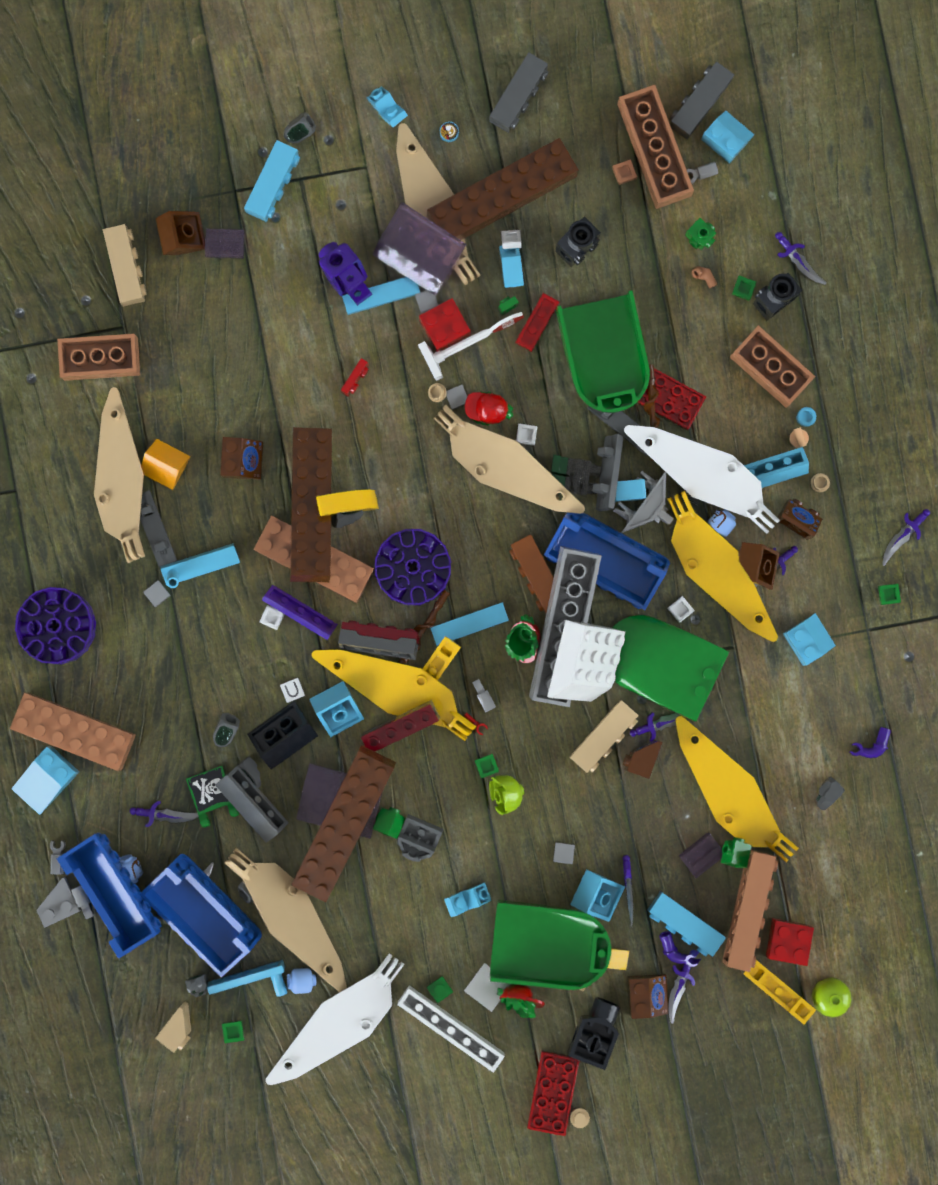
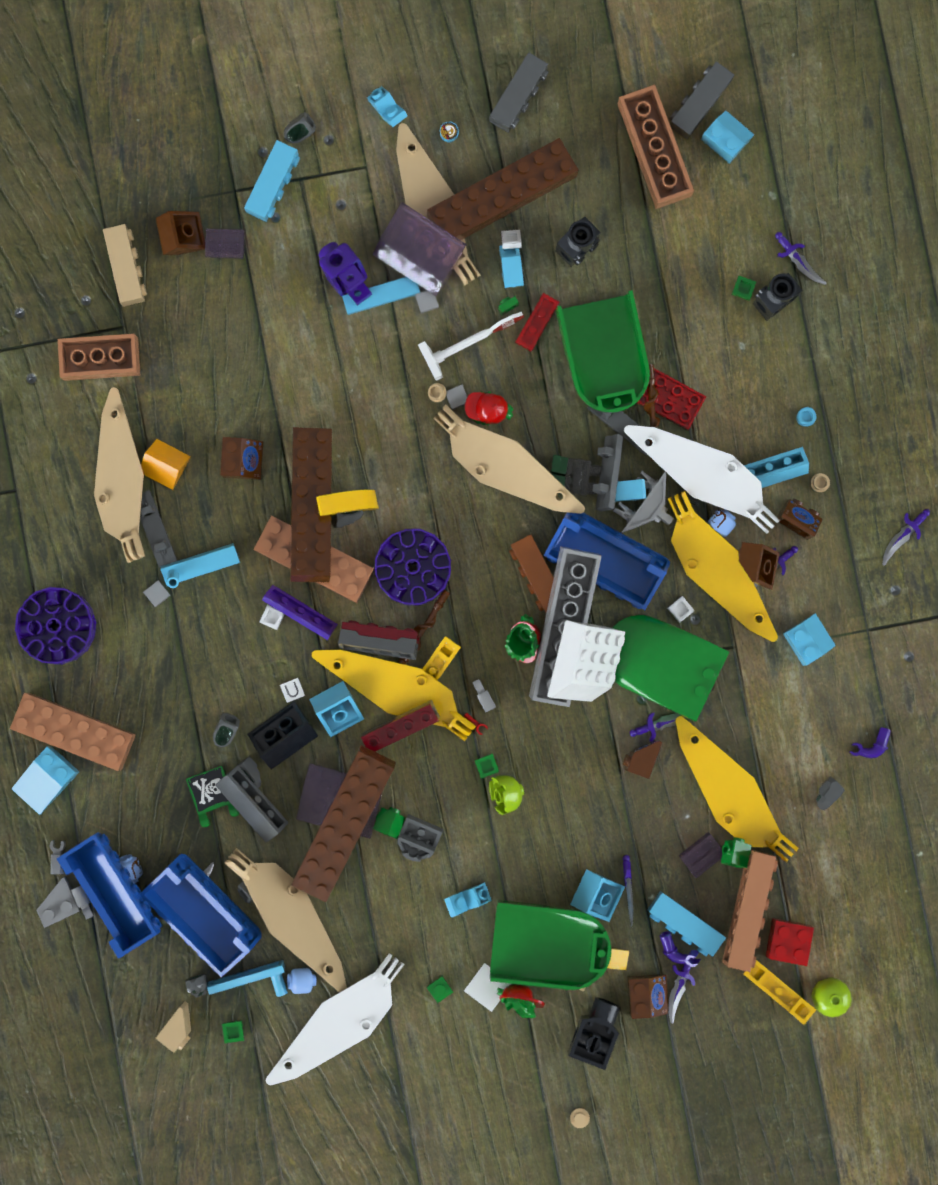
(163, 815): piece -> none
(351, 384): red plate -> none
(444, 325): red brick -> none
(451, 1028): white brick -> none
(470, 623): medium azure tile -> none
(526, 434): white tile -> none
(553, 1093): red tile -> none
(563, 853): light grey tile -> none
(604, 736): tan brick -> none
(624, 172): nougat plate -> none
(701, 234): green brick -> none
(703, 171): light grey bar -> none
(704, 274): nougat arm -> none
(772, 366): nougat brick -> none
(798, 438): light nougat plate -> none
(889, 594): green plate -> none

